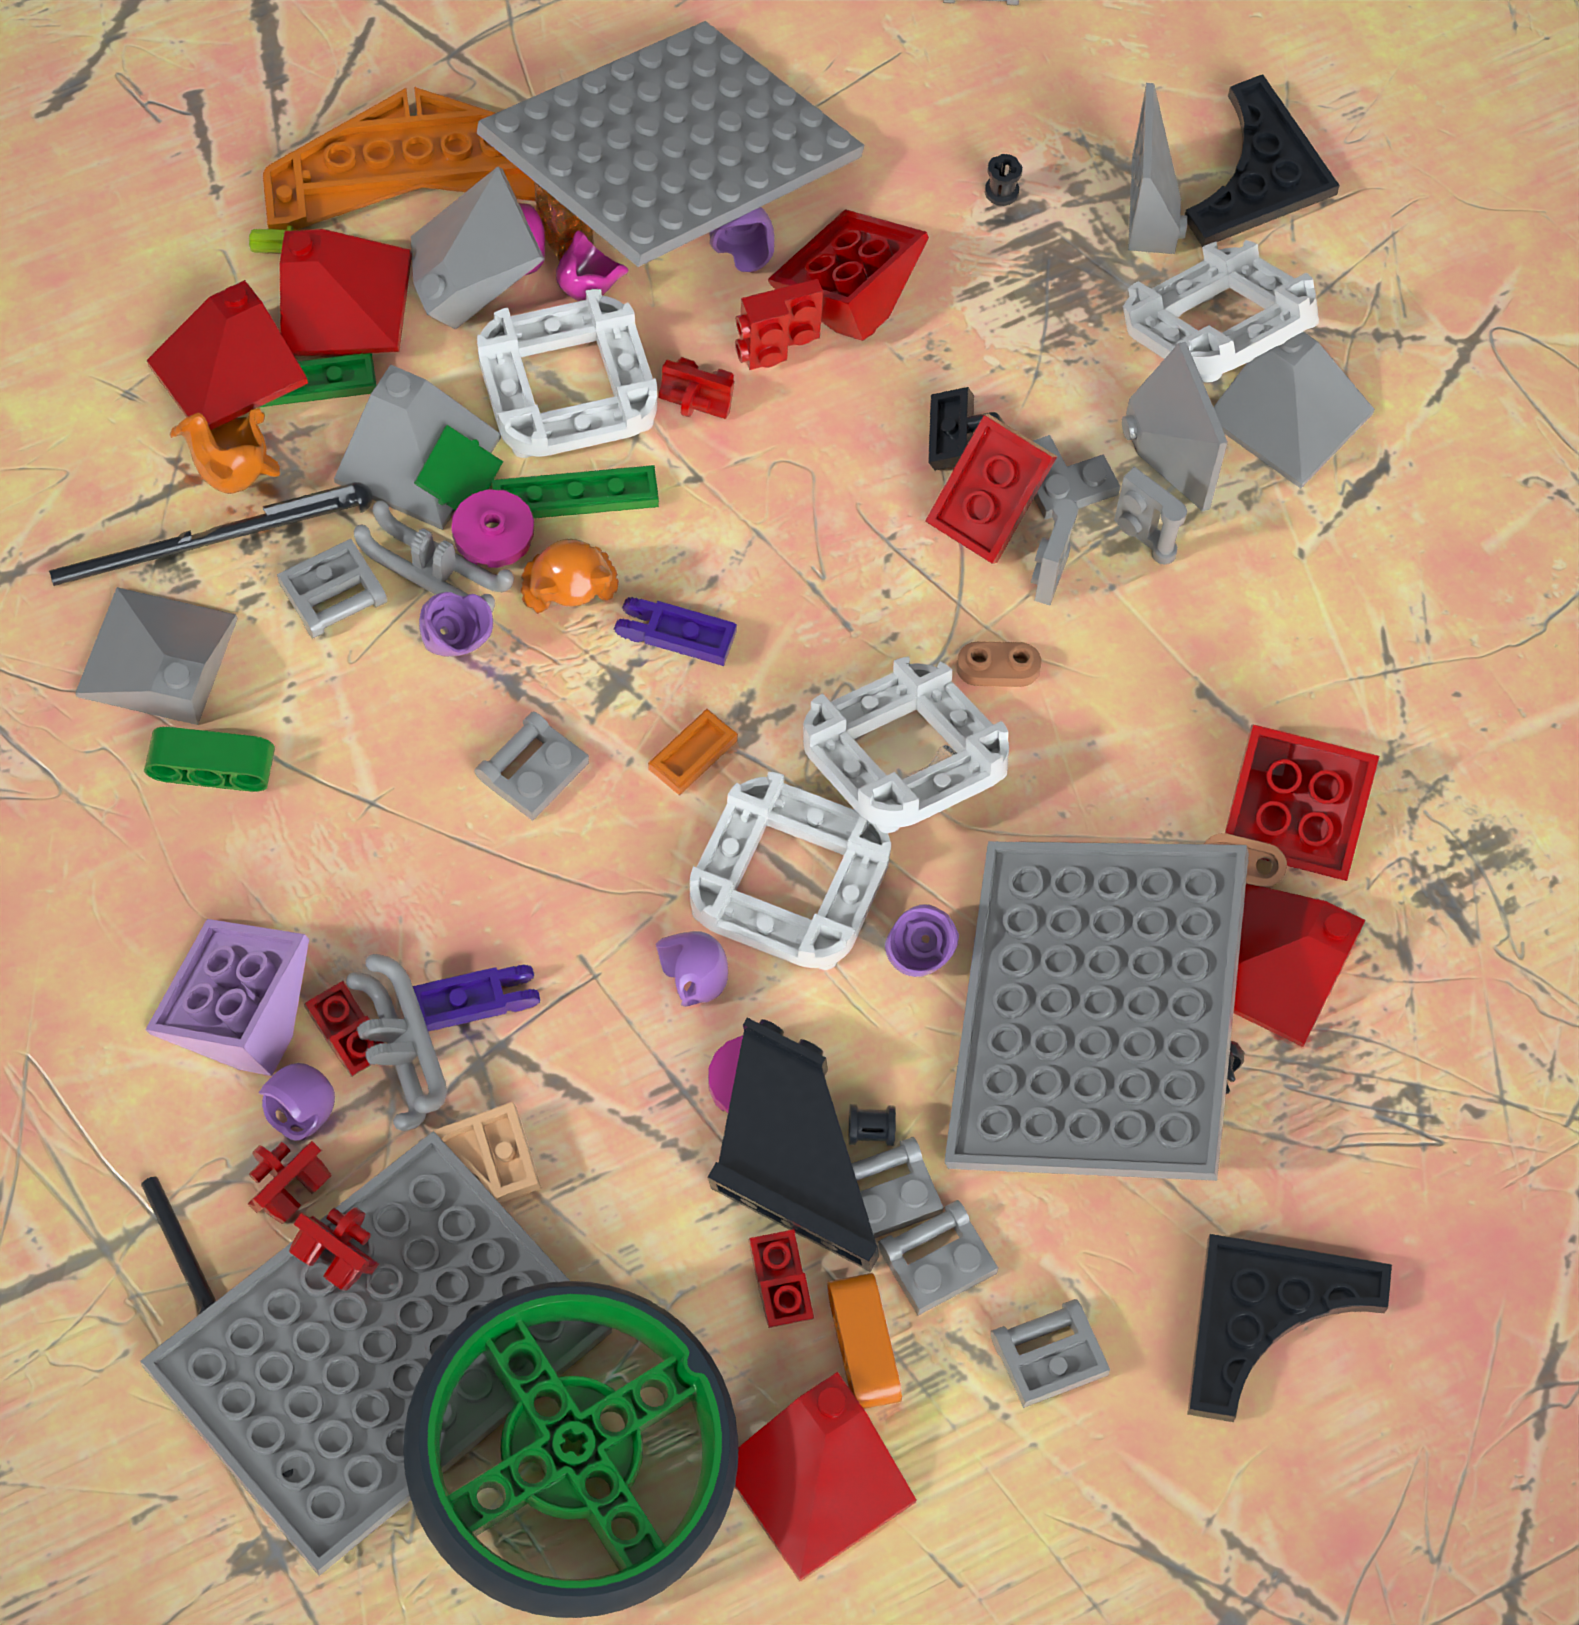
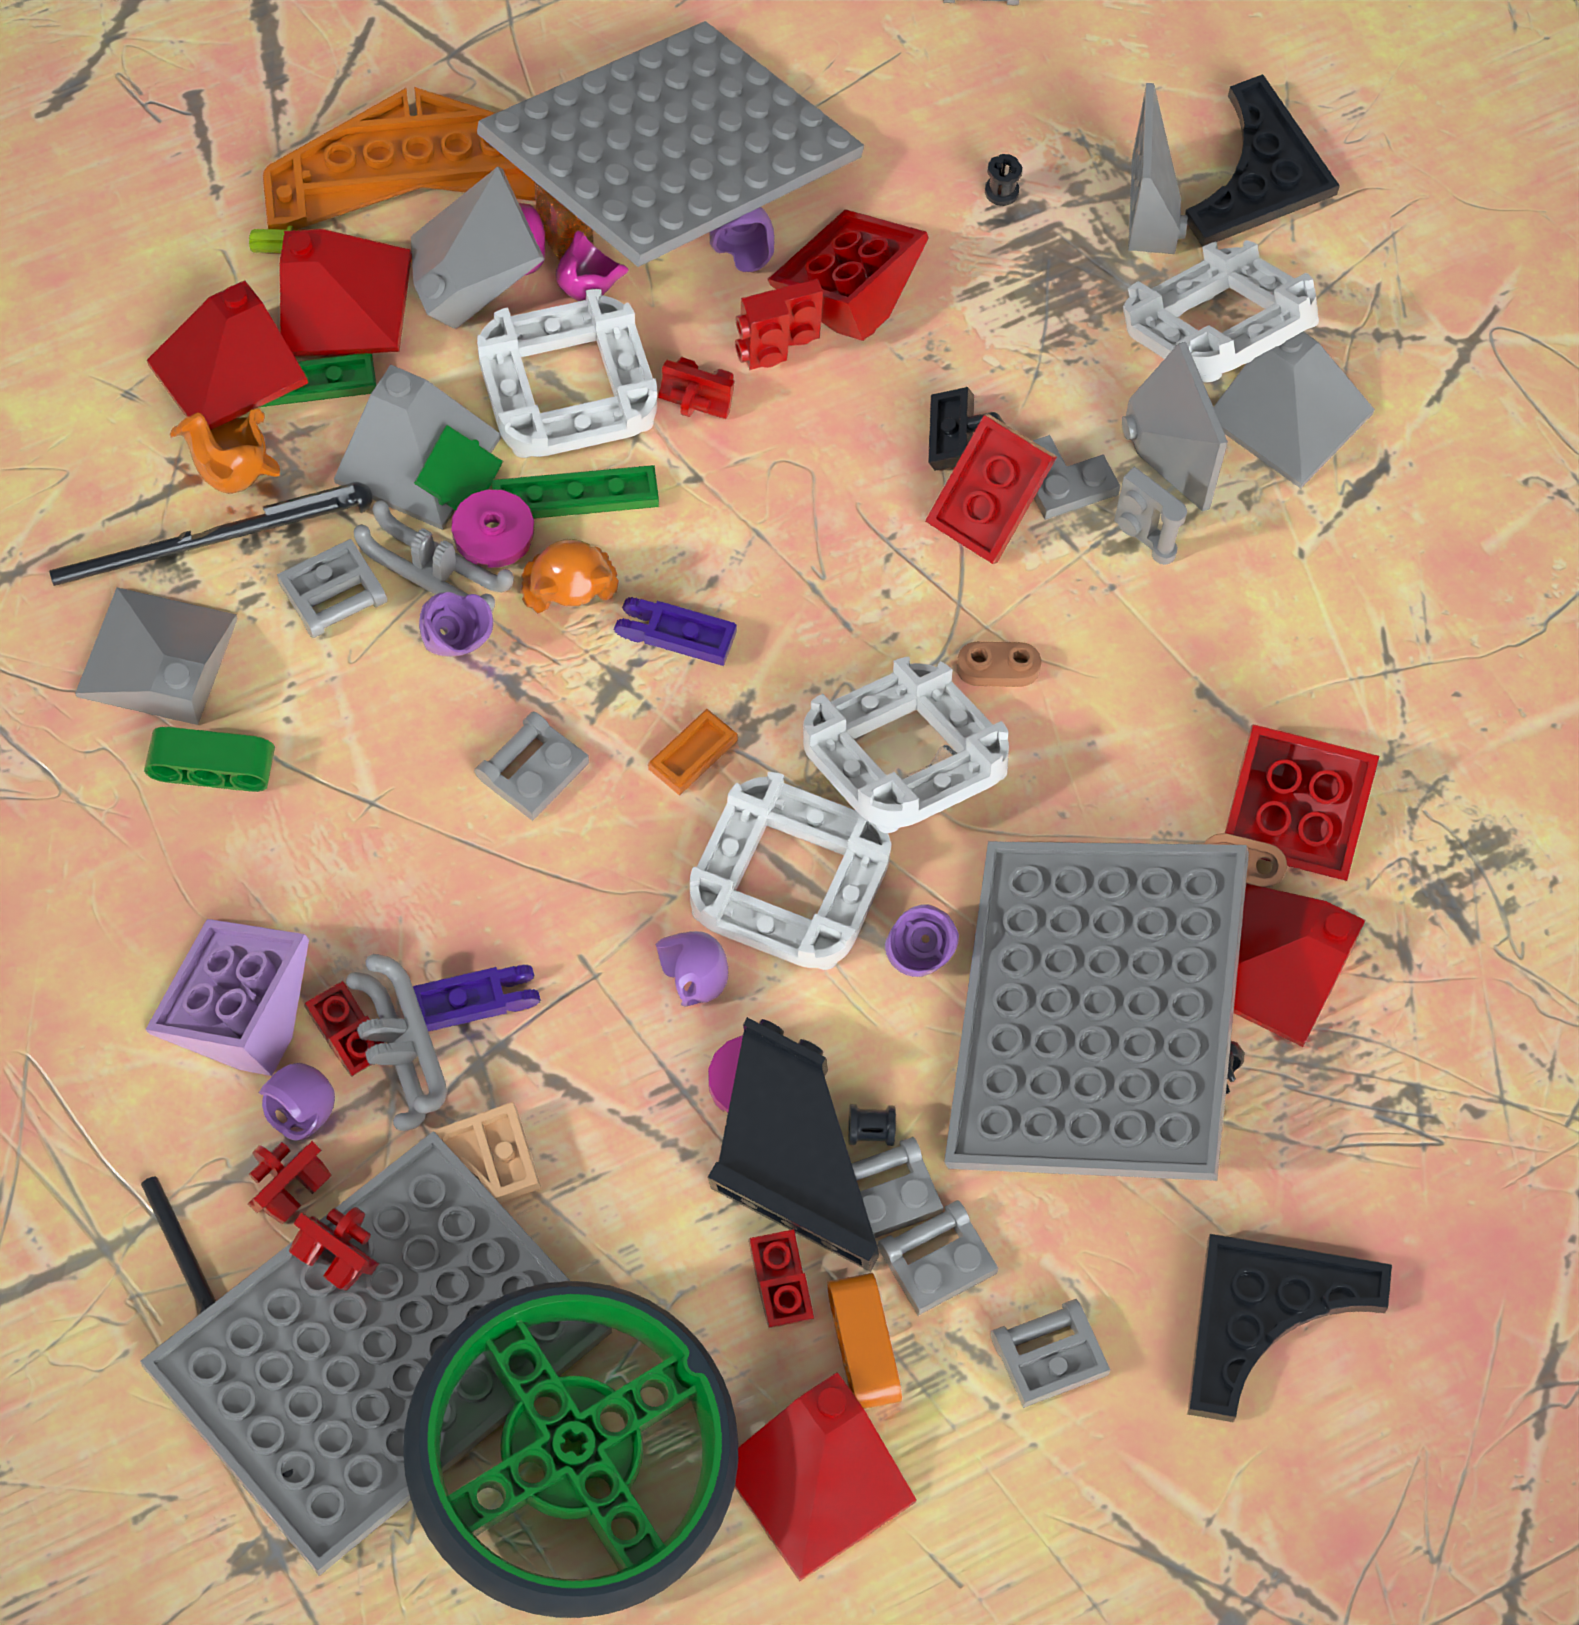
(1054, 552): light grey plate -> none

